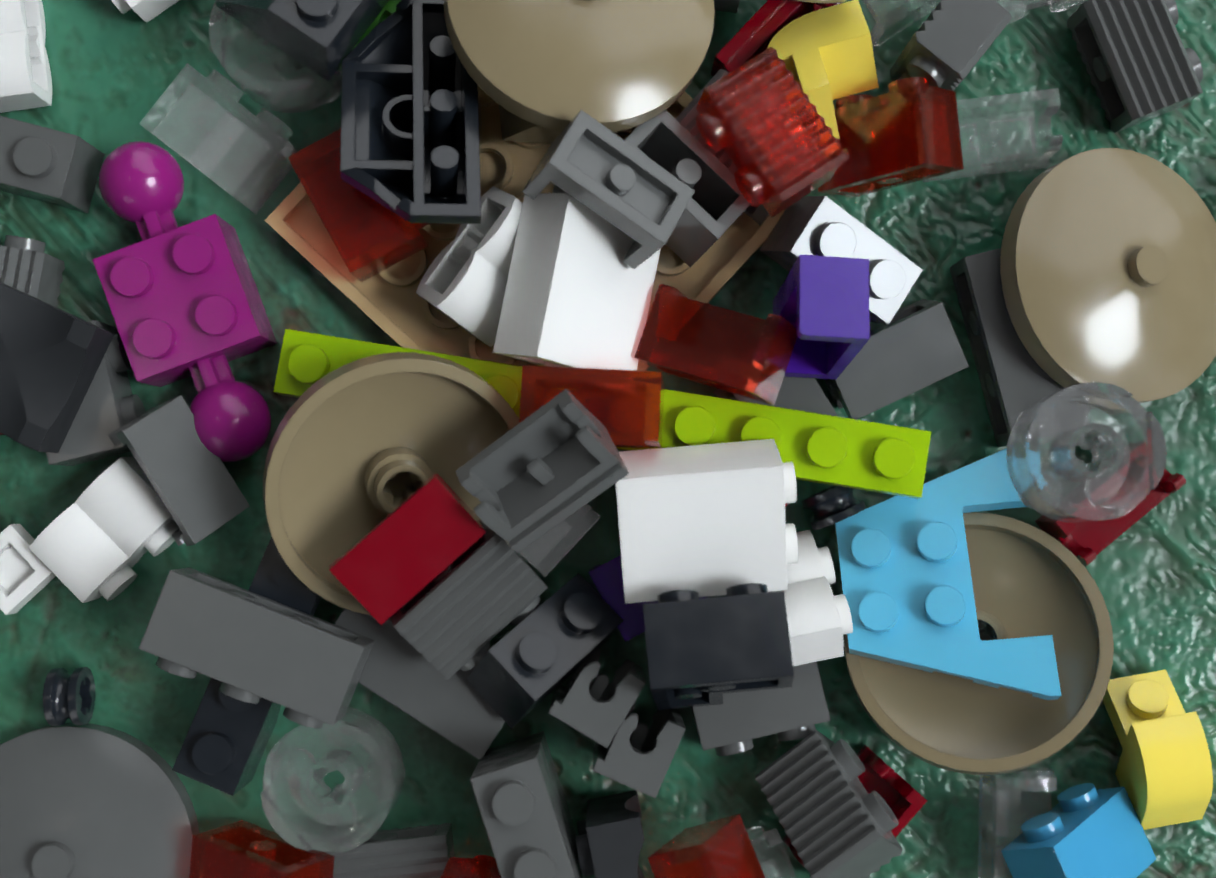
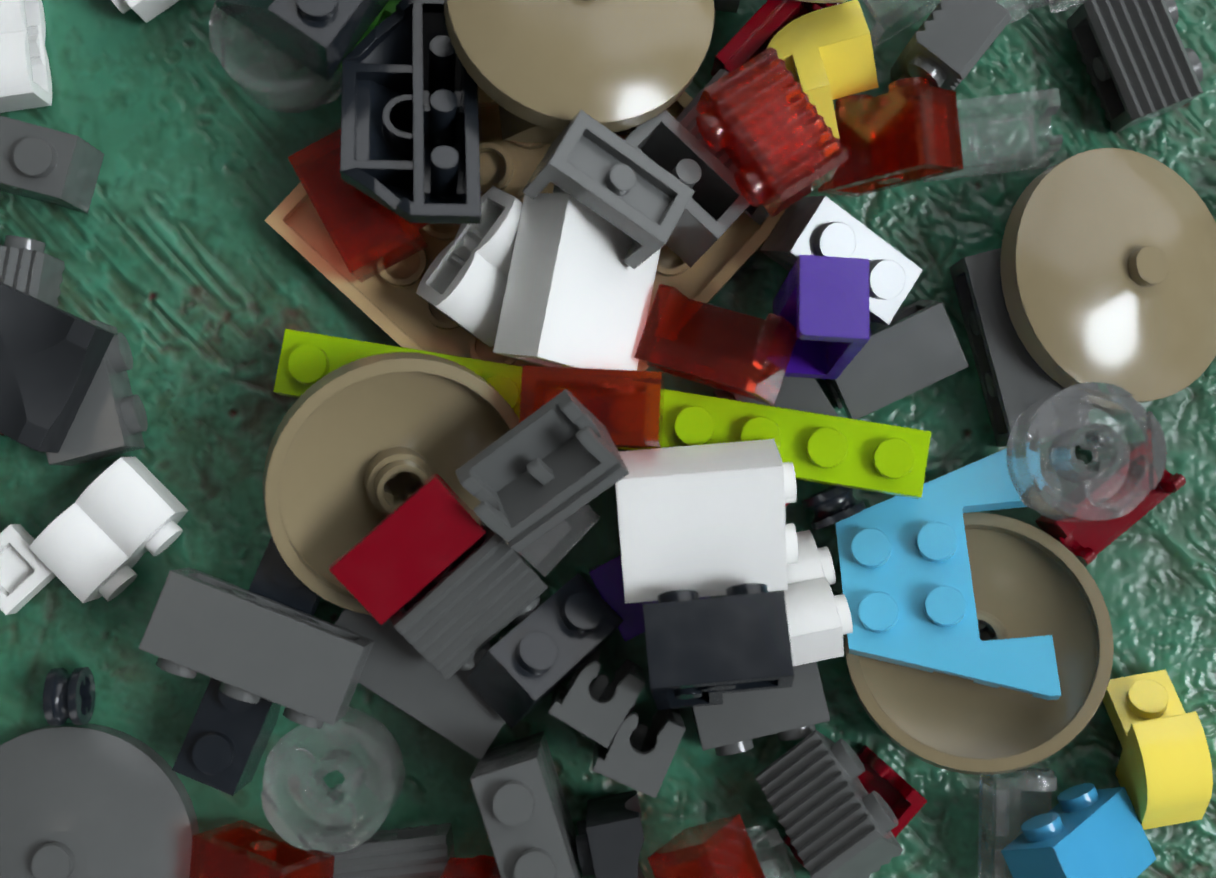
(182, 470): dark grey hinge -> none
(184, 299): magenta brick -> none
(221, 137): clear brick -> none

